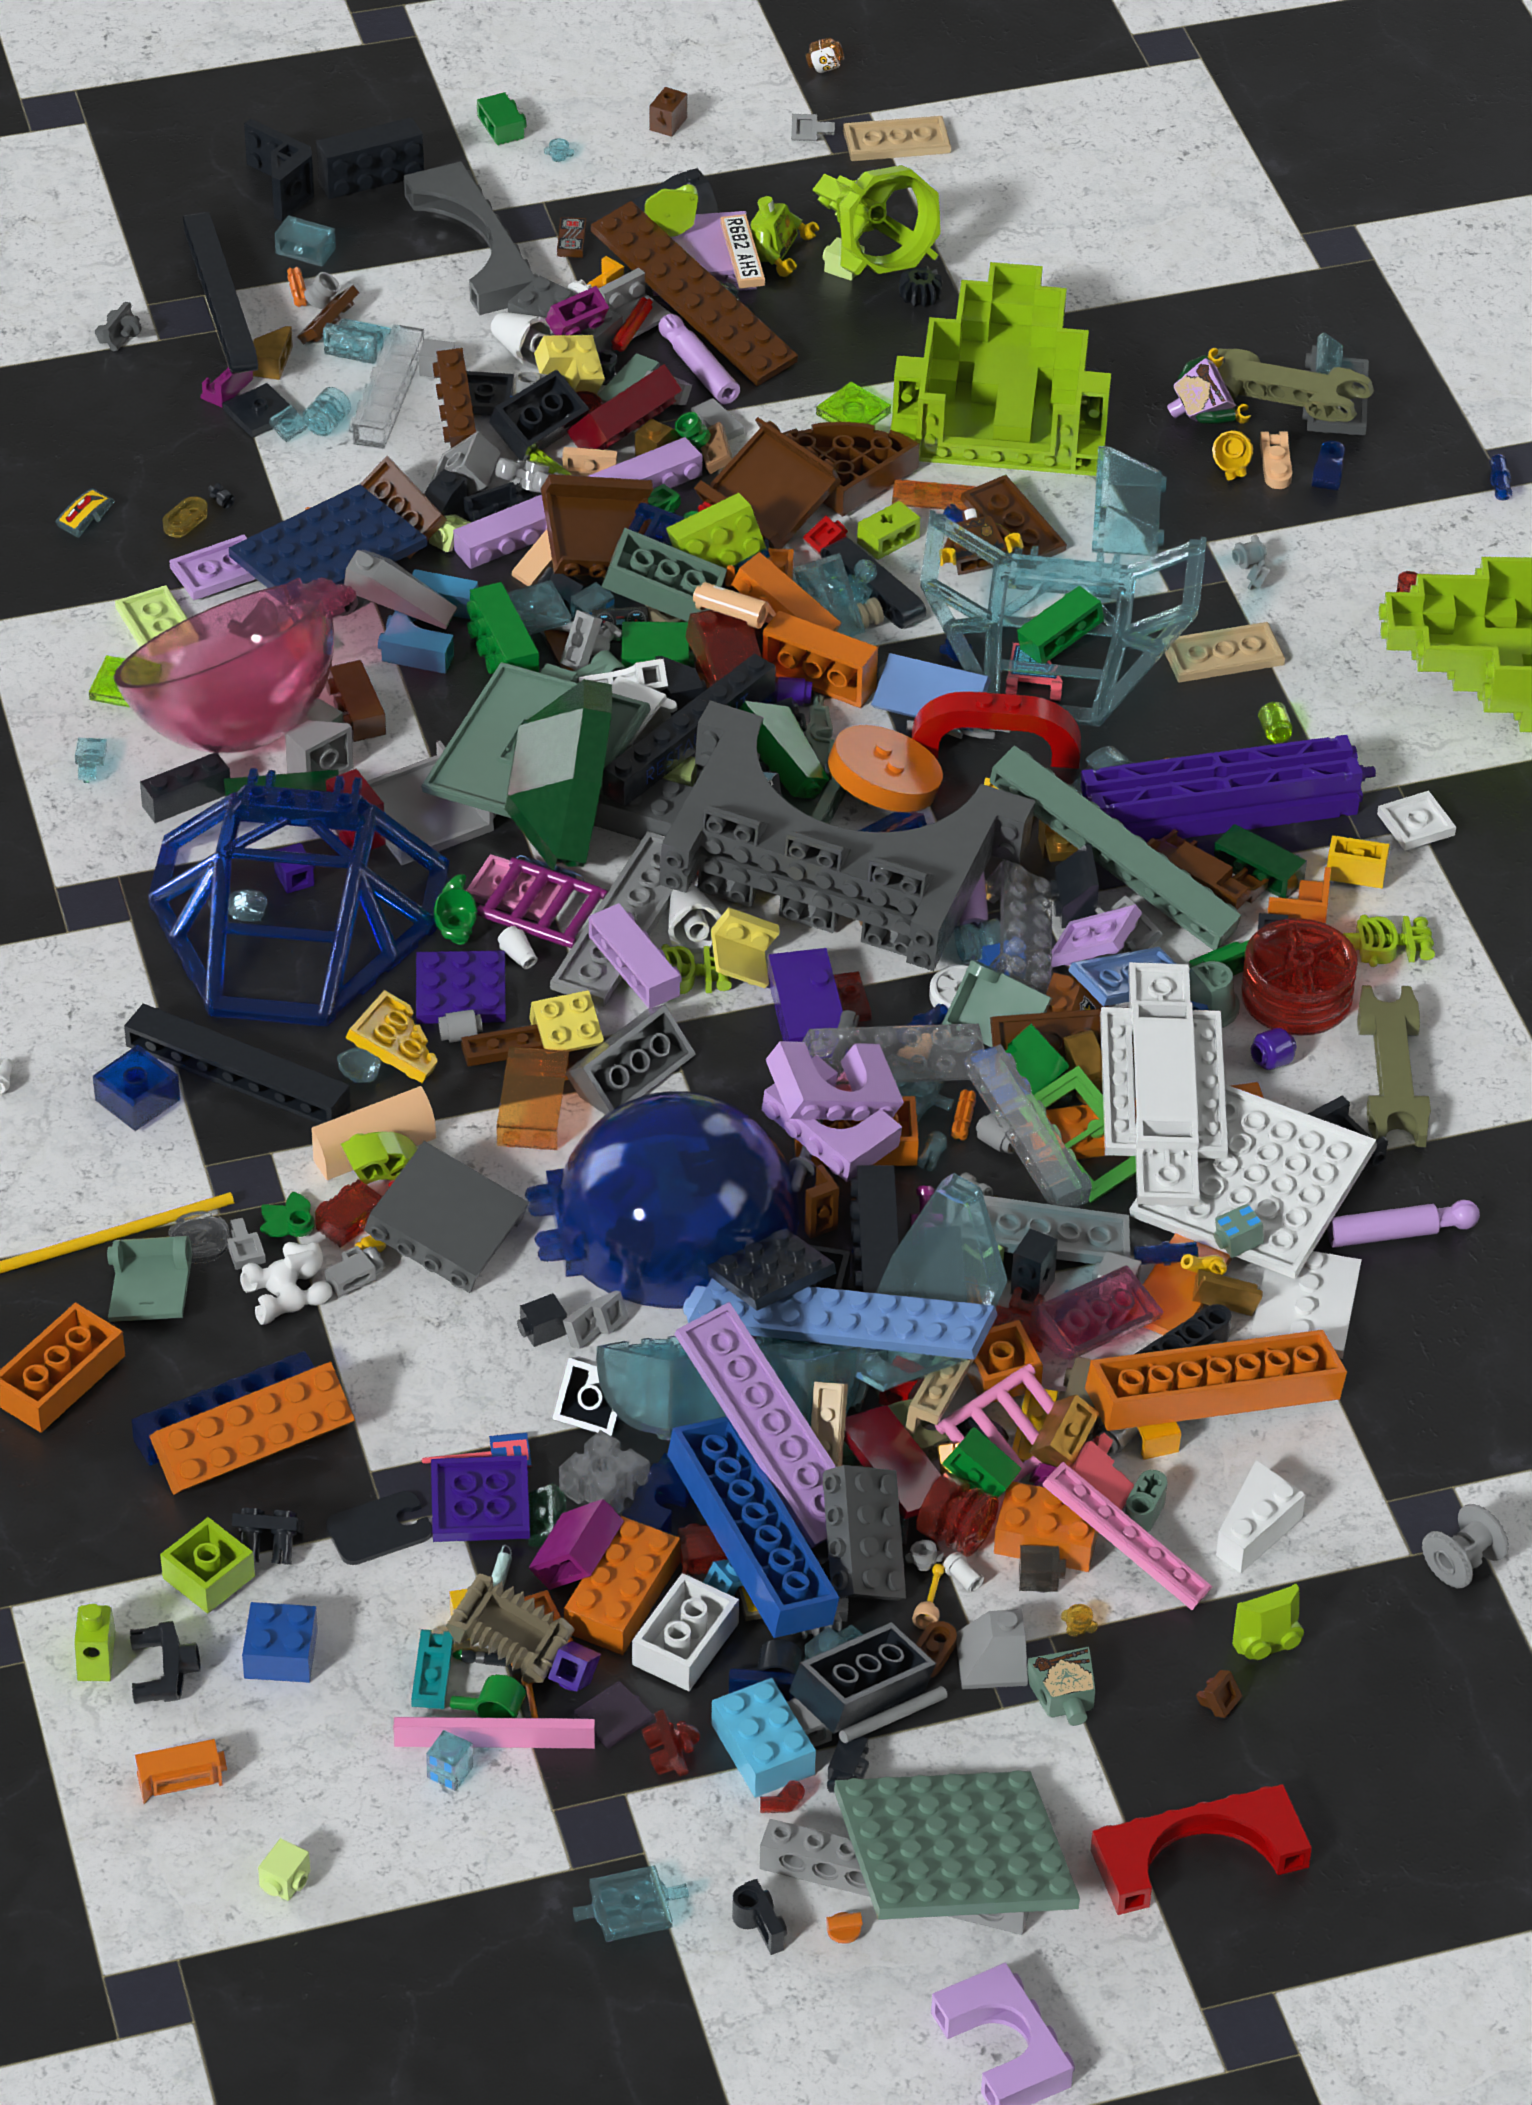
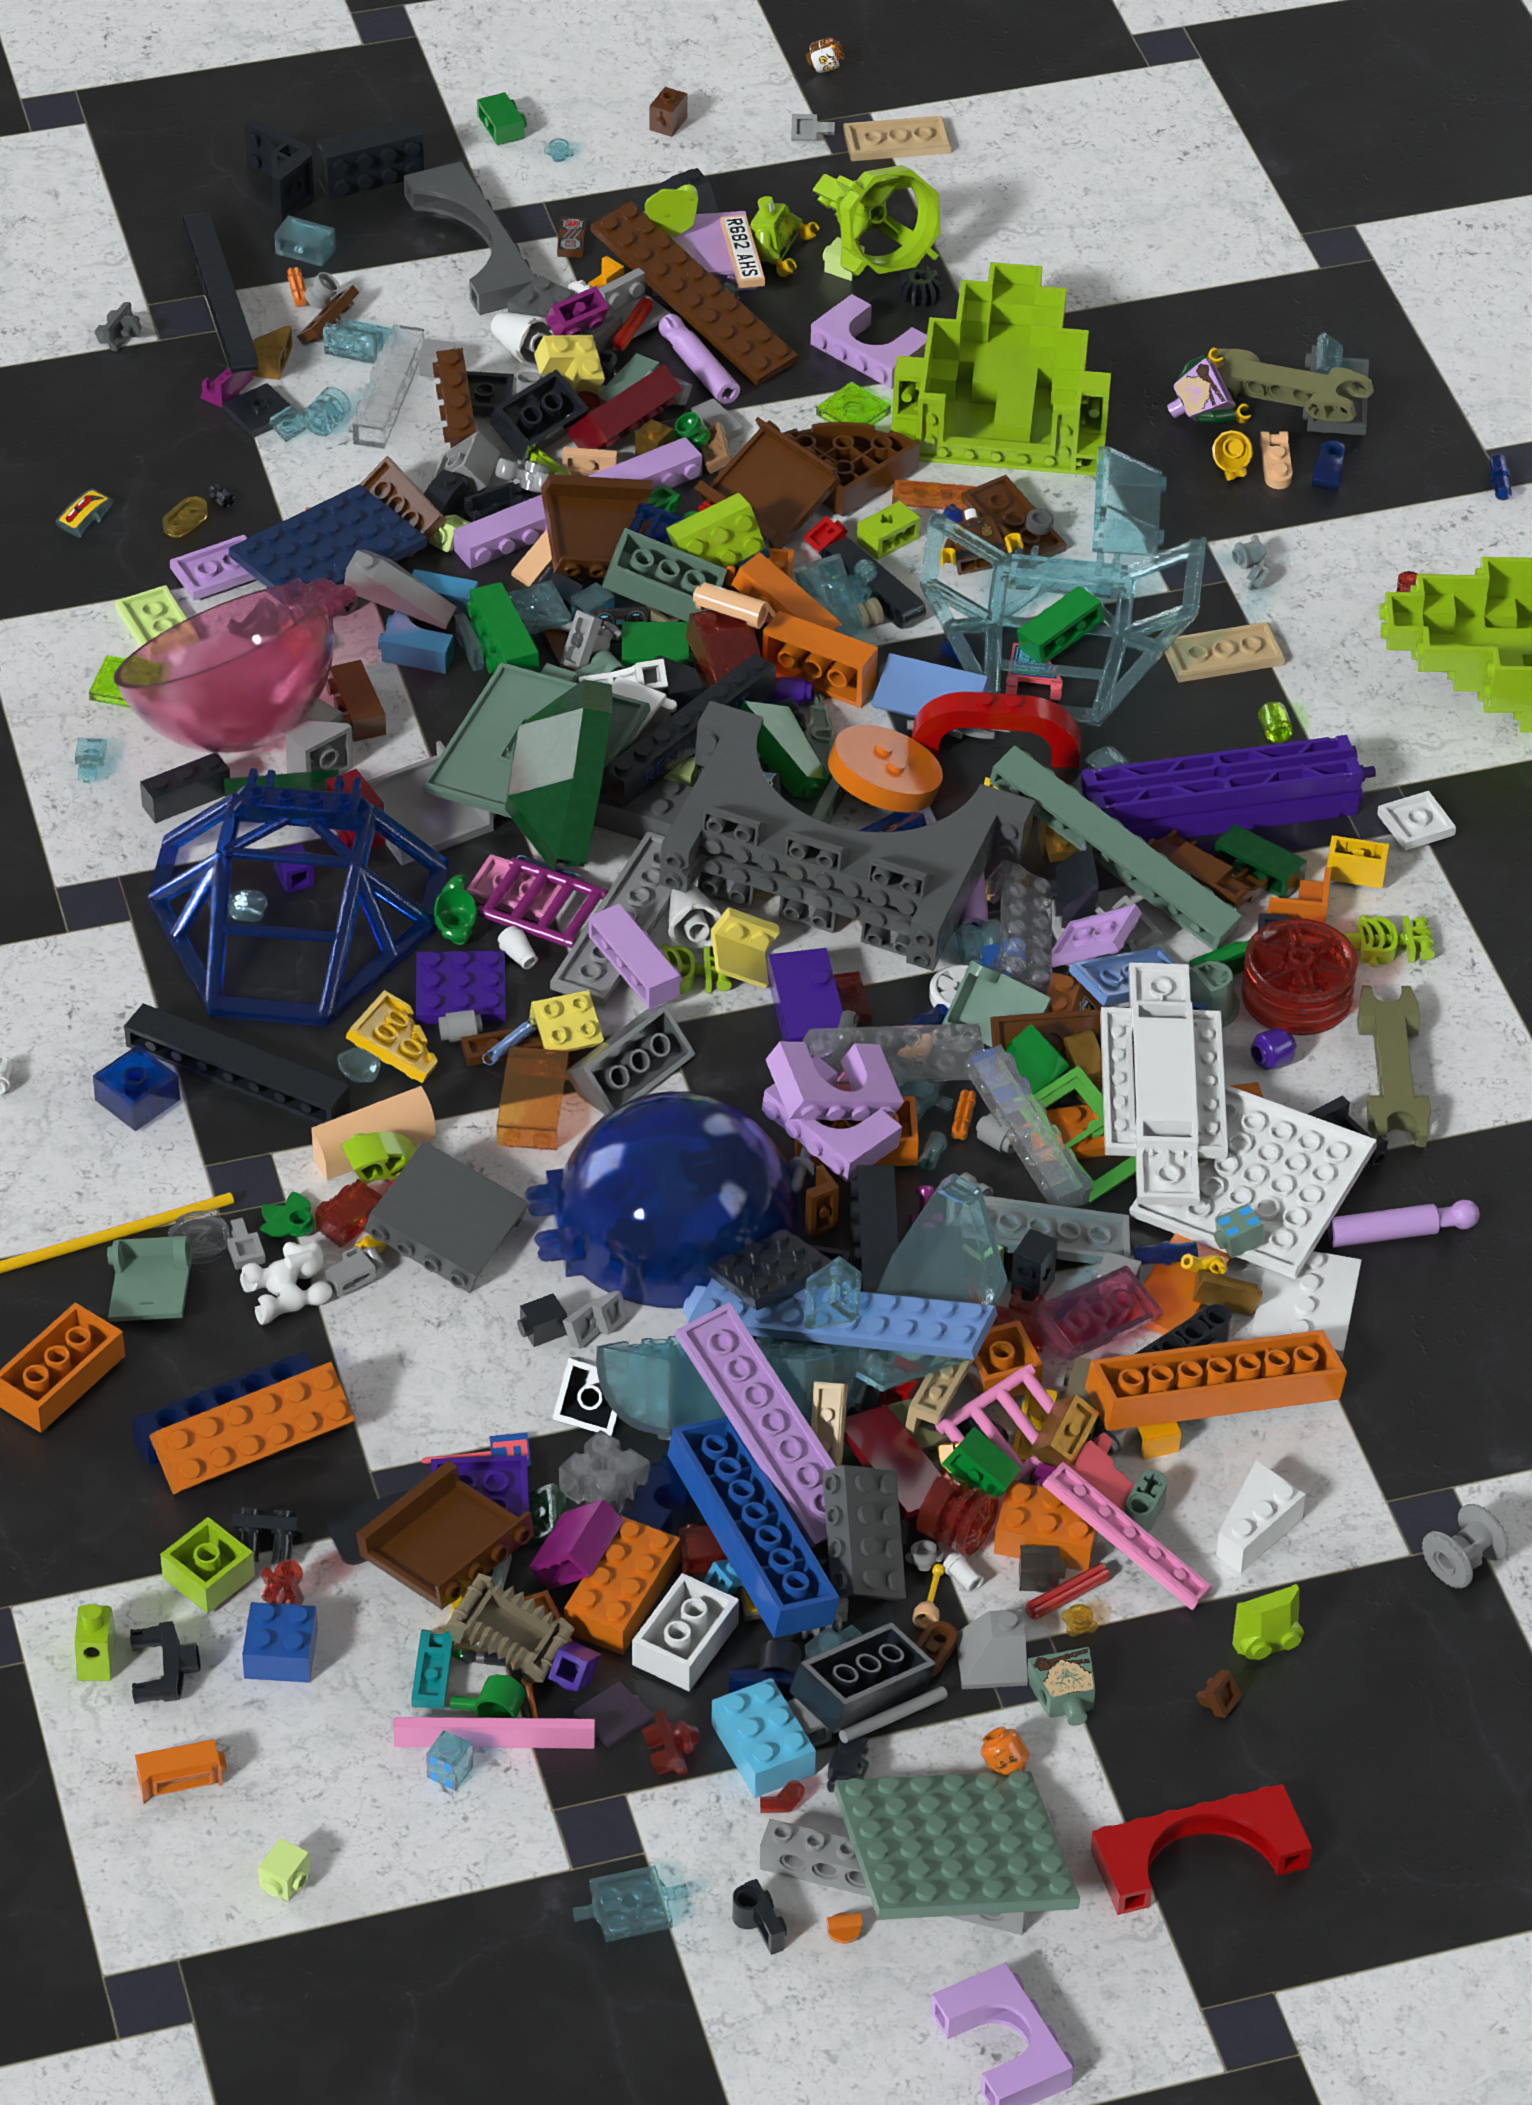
(282, 1585): none -> clear red hips
(442, 1536): none -> reddish brown panel
(469, 641): none -> clear light blue tile
(511, 1040): none -> medium blue piece
(836, 336): none -> lavender arch
(843, 1295): none -> clear light blue tile
(1004, 1751): none -> orange head
(1039, 521): none -> dark grey tile
(1067, 1591): none -> red axle

